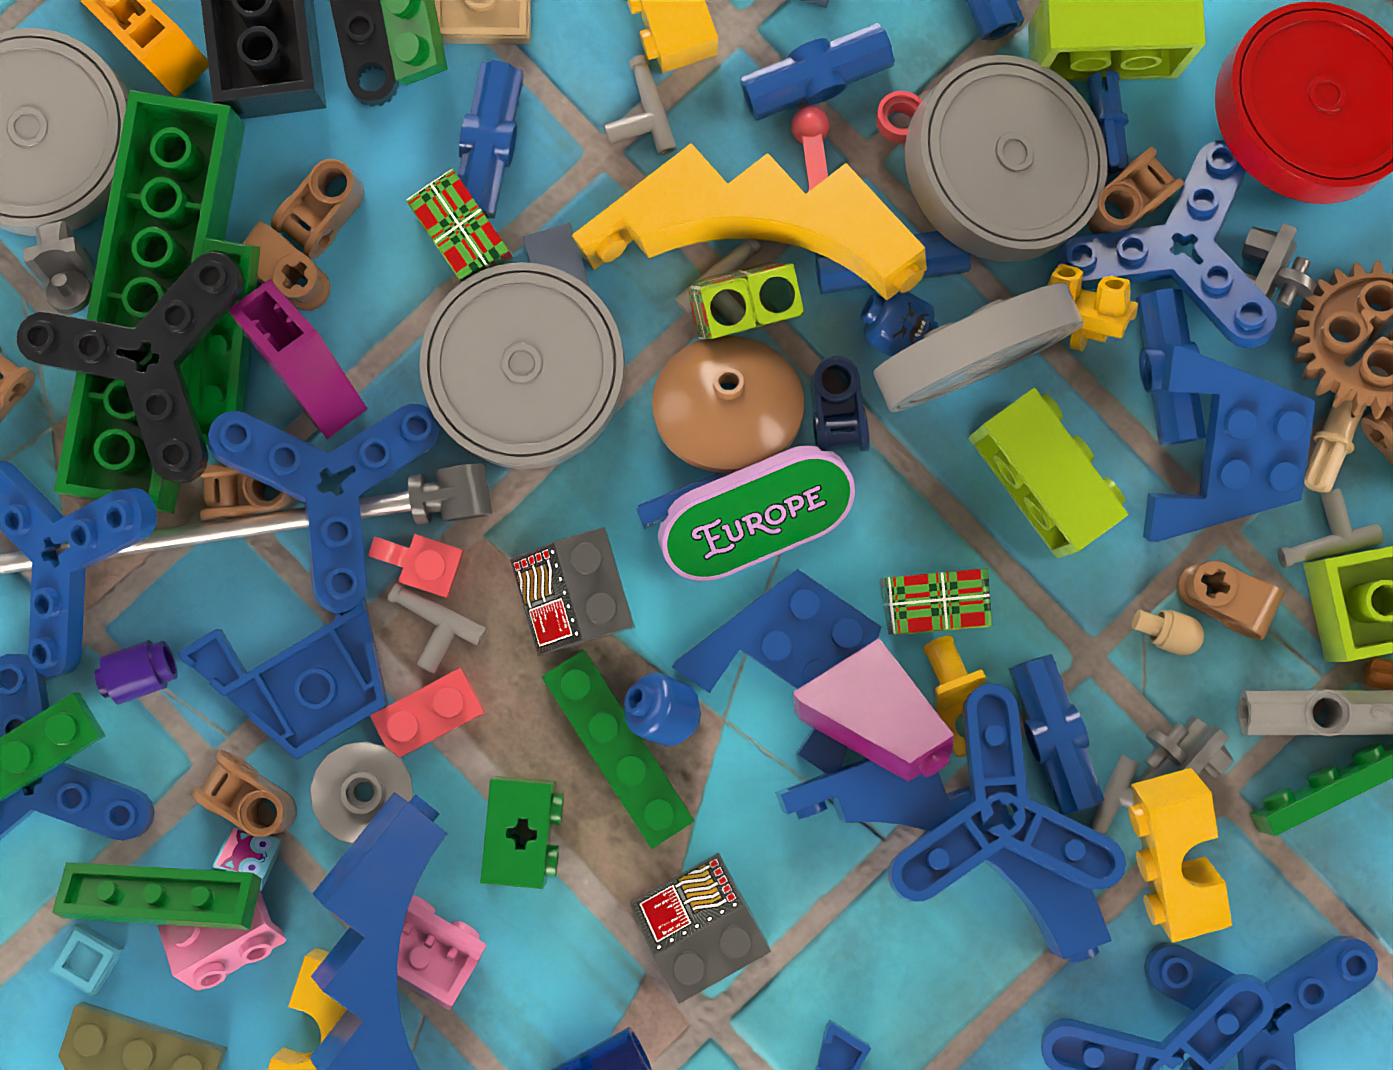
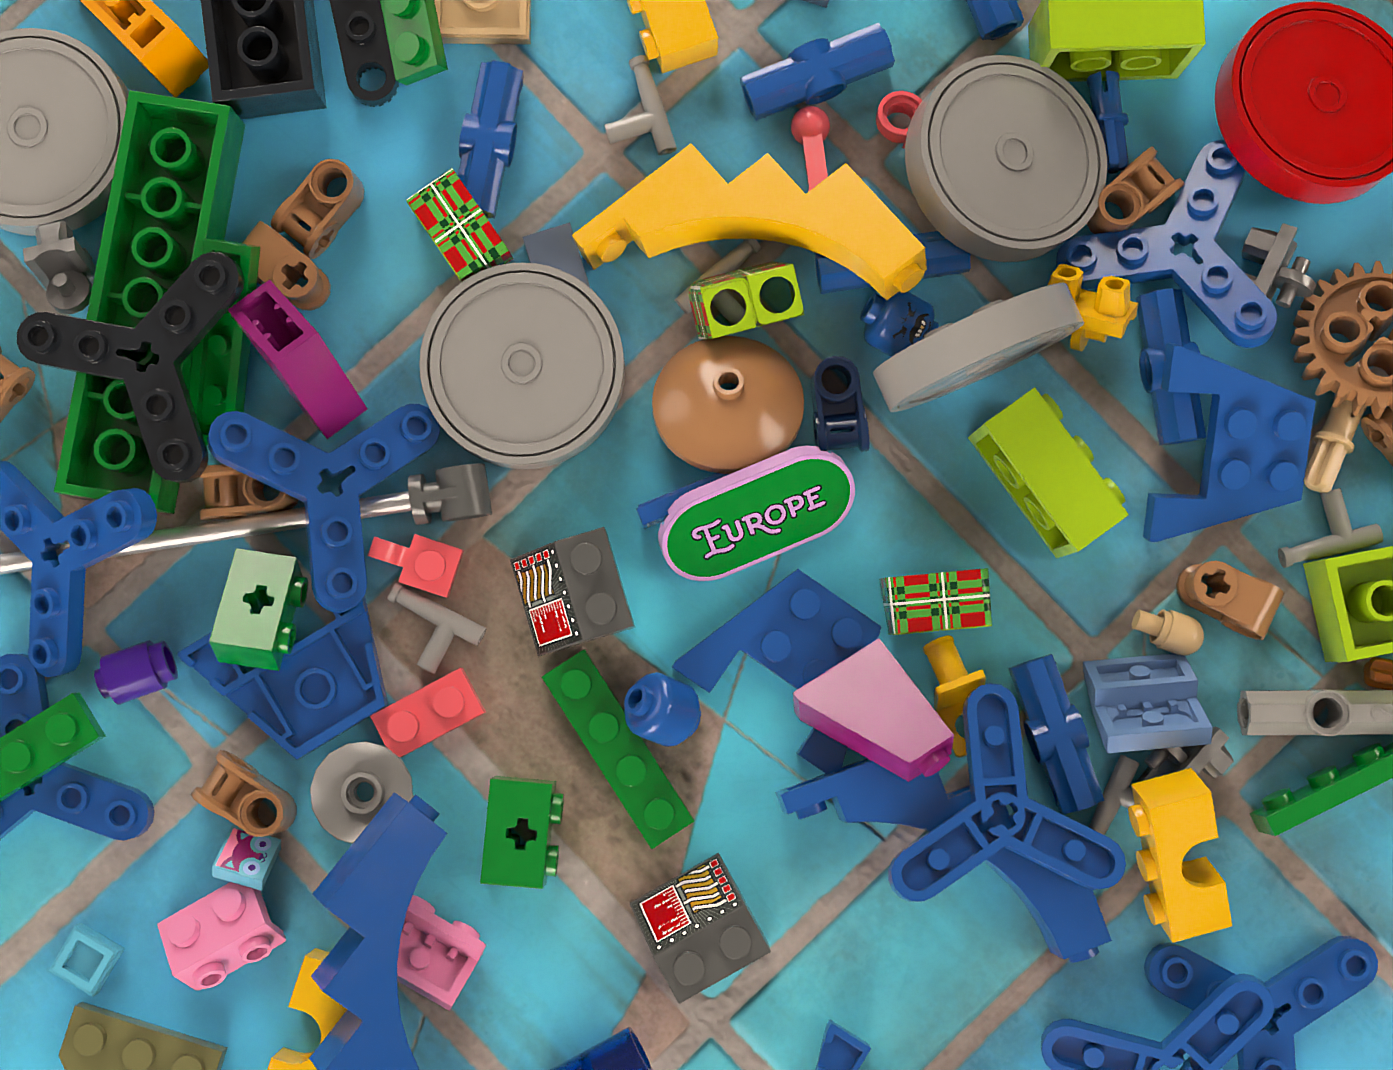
(157, 895): green plate -> none
(258, 610): none -> brick
(1146, 703): none -> medium blue slope

